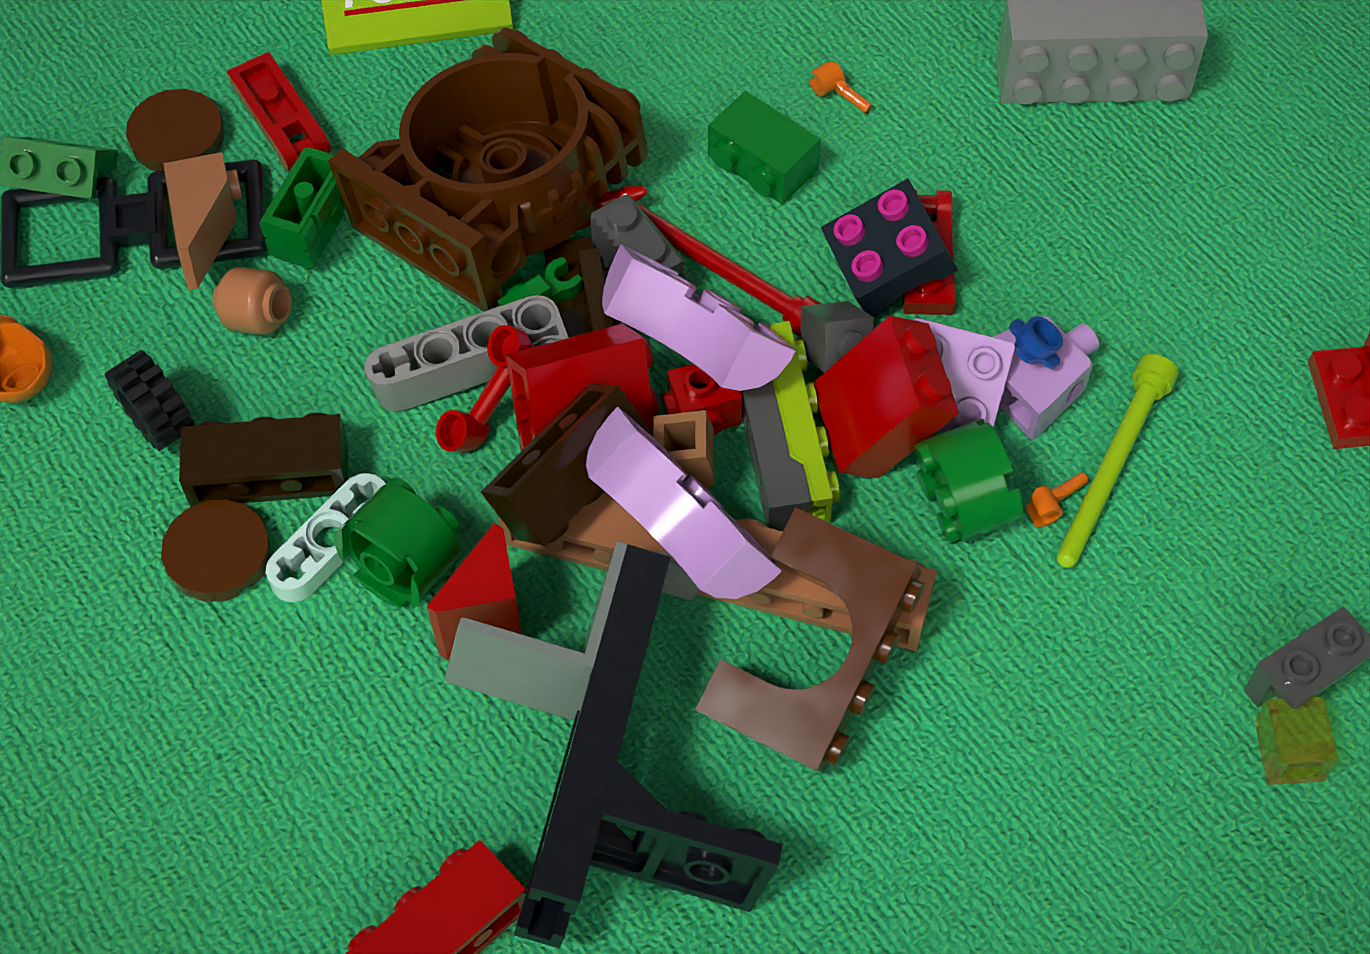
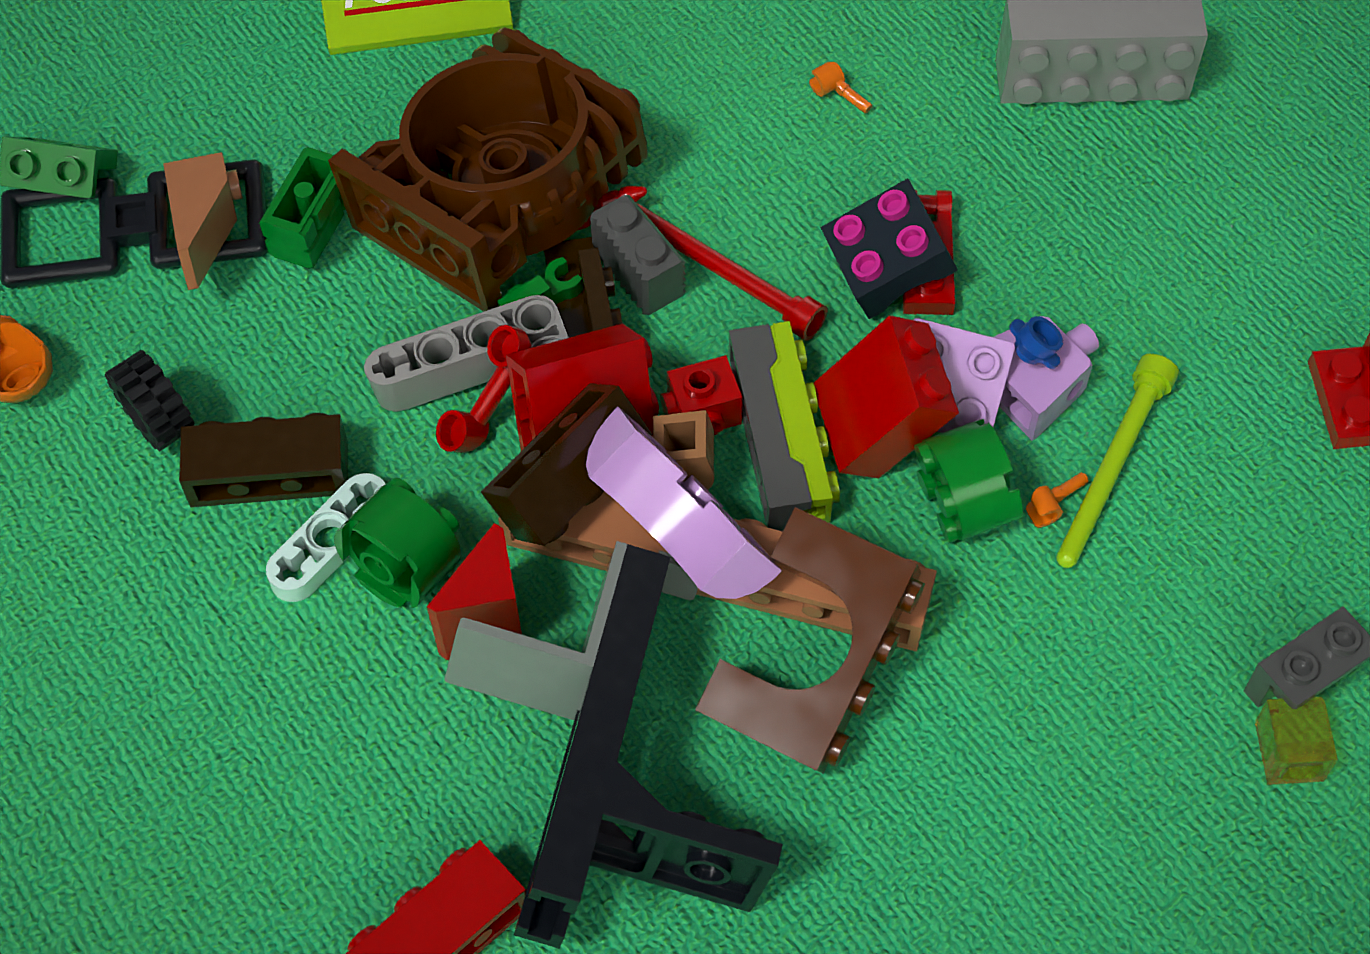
(174, 128): reddish brown tile -> none
(216, 550): reddish brown tile -> none
(252, 301): nougat head -> none
(277, 108): red plate -> none
(695, 326): lavender brick -> none
(763, 147): green brick -> none
(832, 331): dark grey brick -> none

